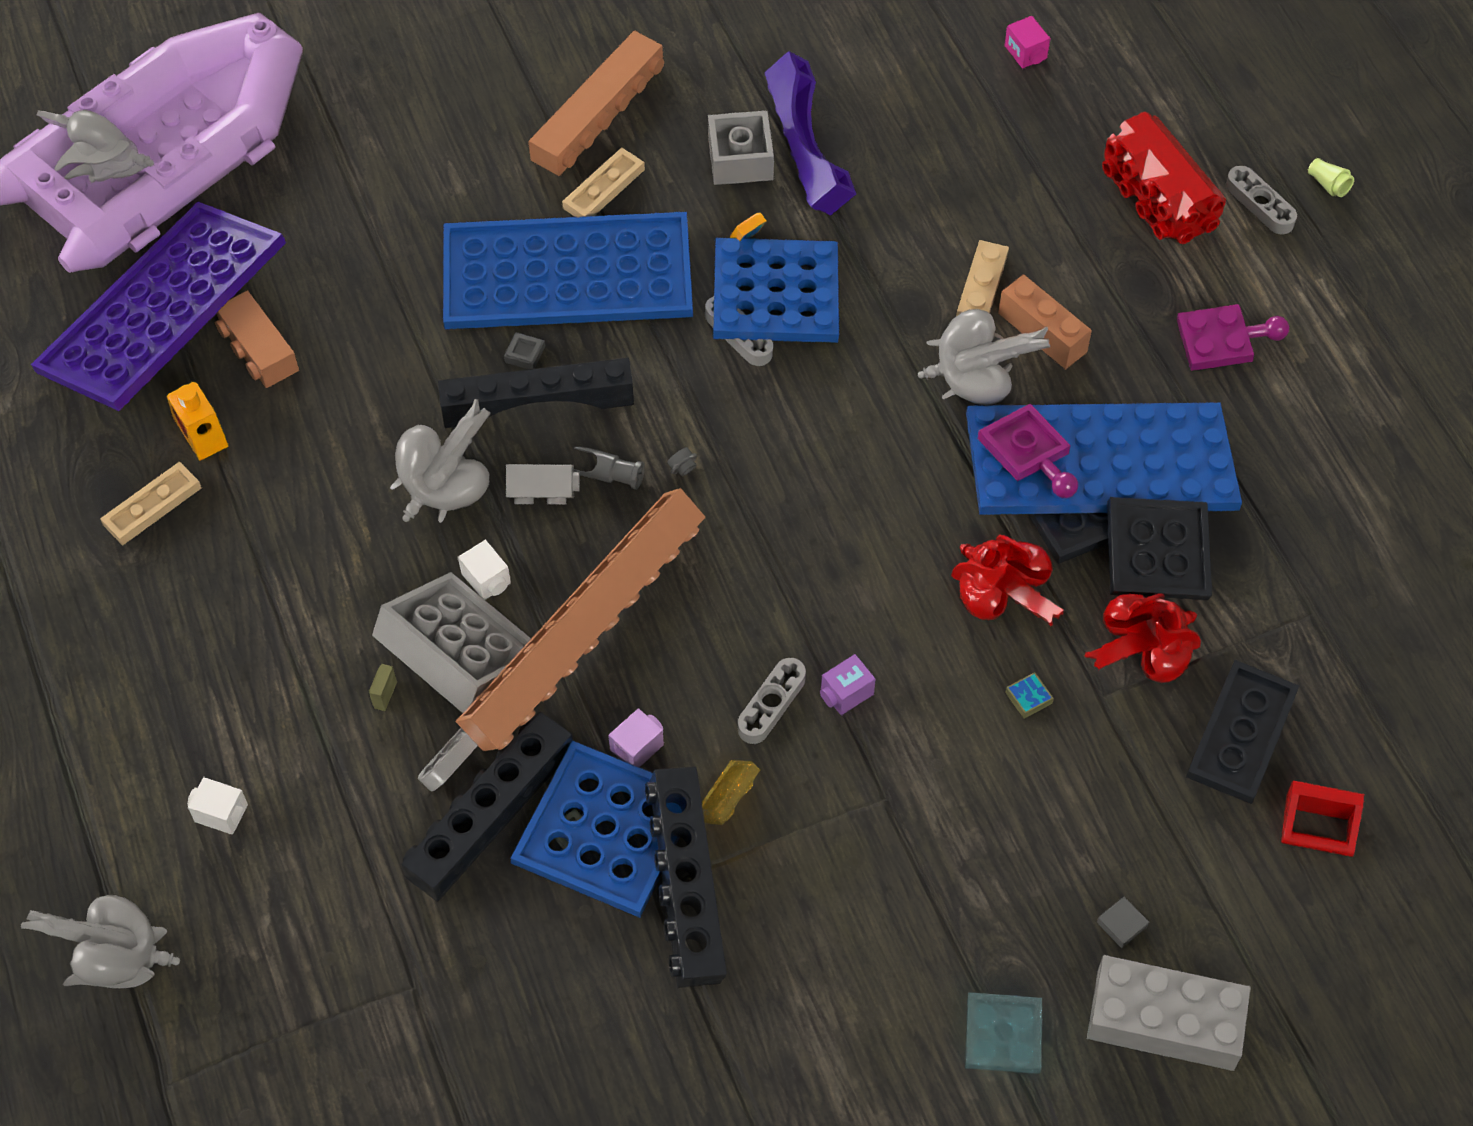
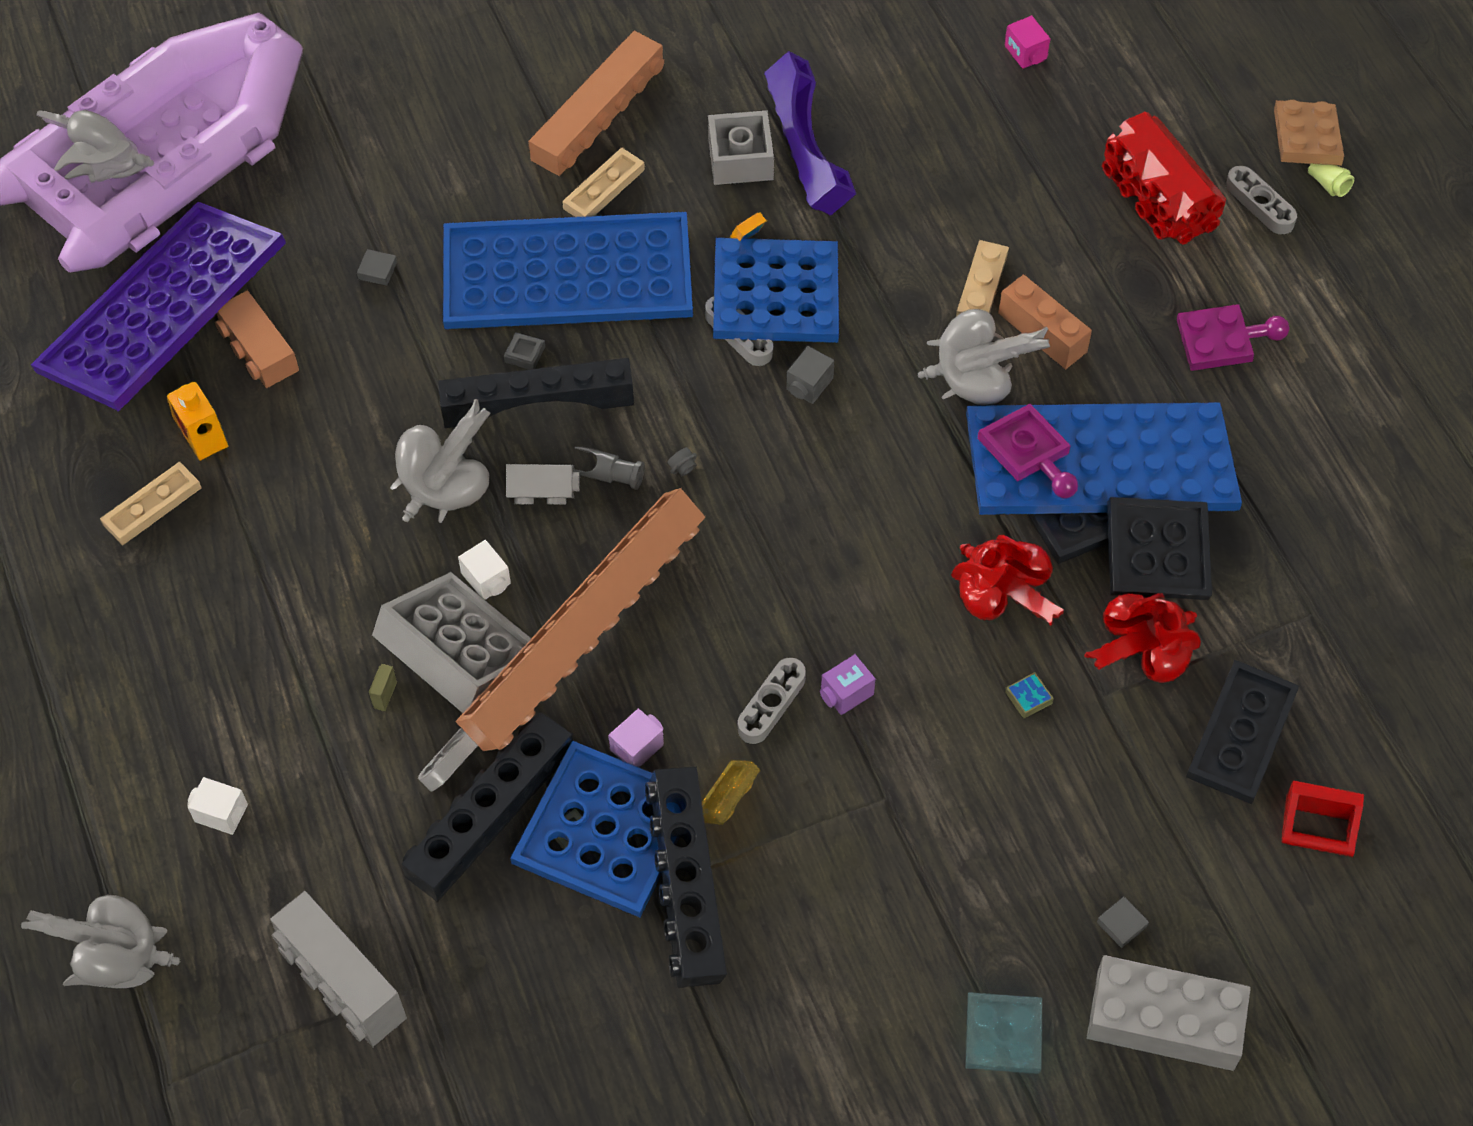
(337, 969): none -> light grey brick
(377, 267): none -> dark grey tile
(810, 375): none -> dark grey brick
(1308, 132): none -> medium nougat plate

